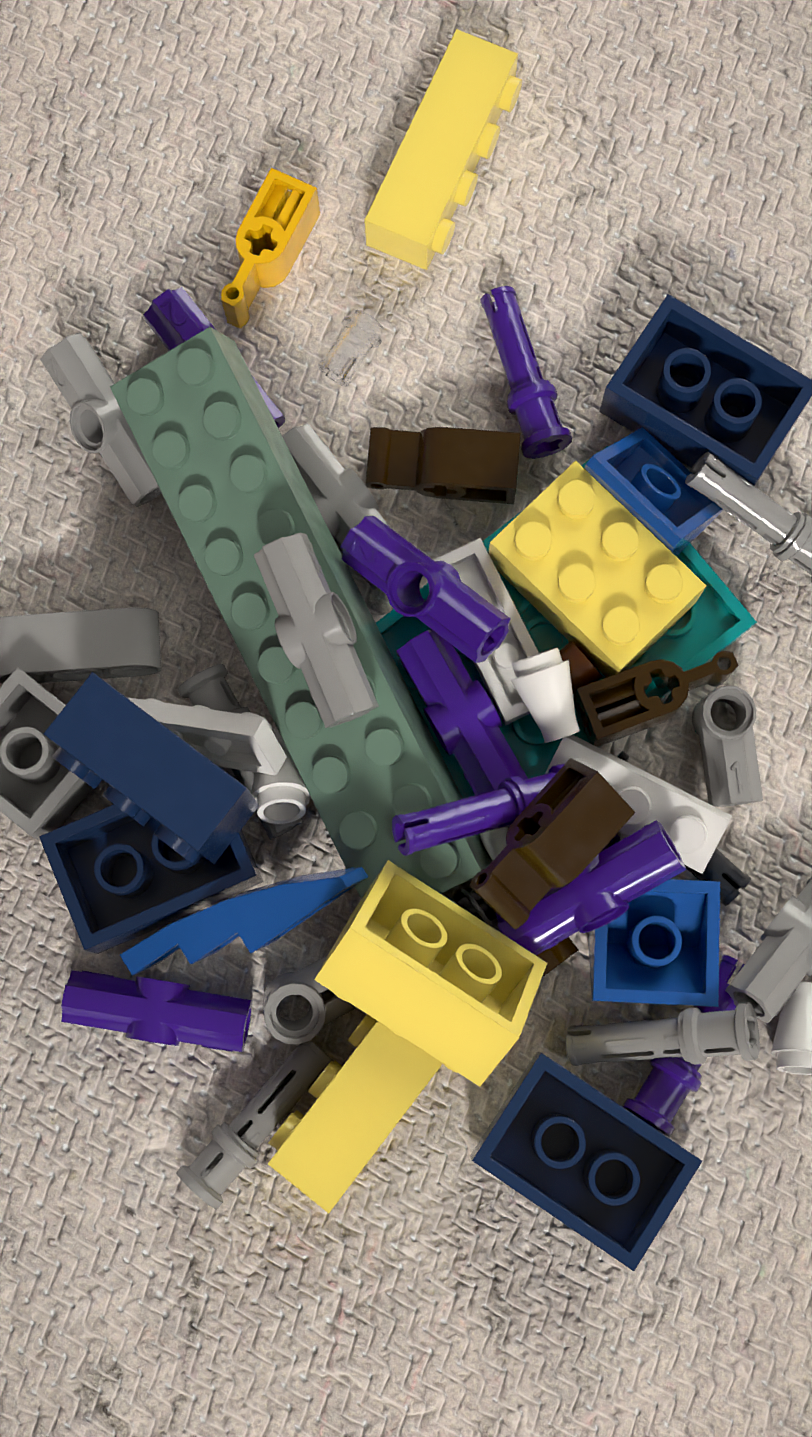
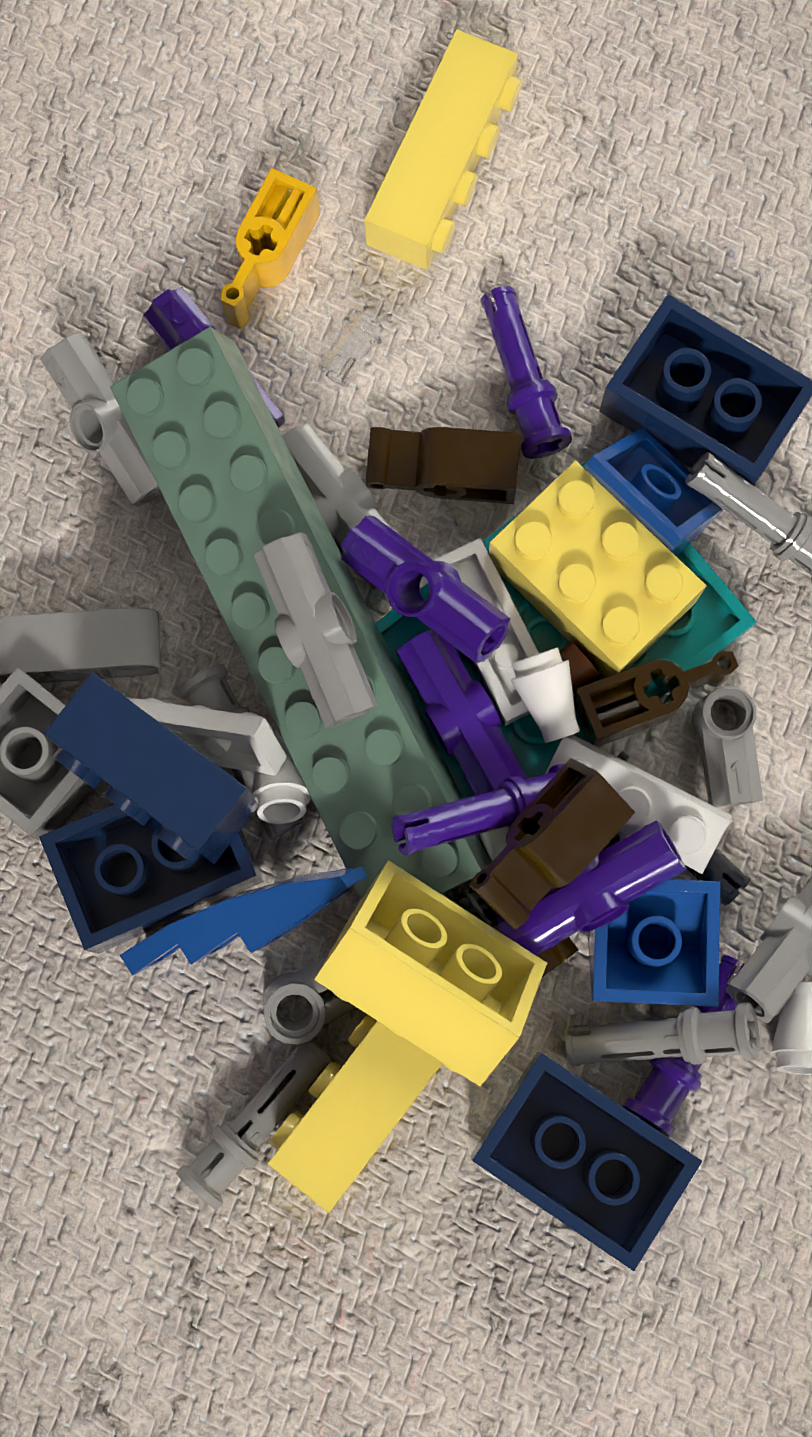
(156, 1011): dark purple piece -> none

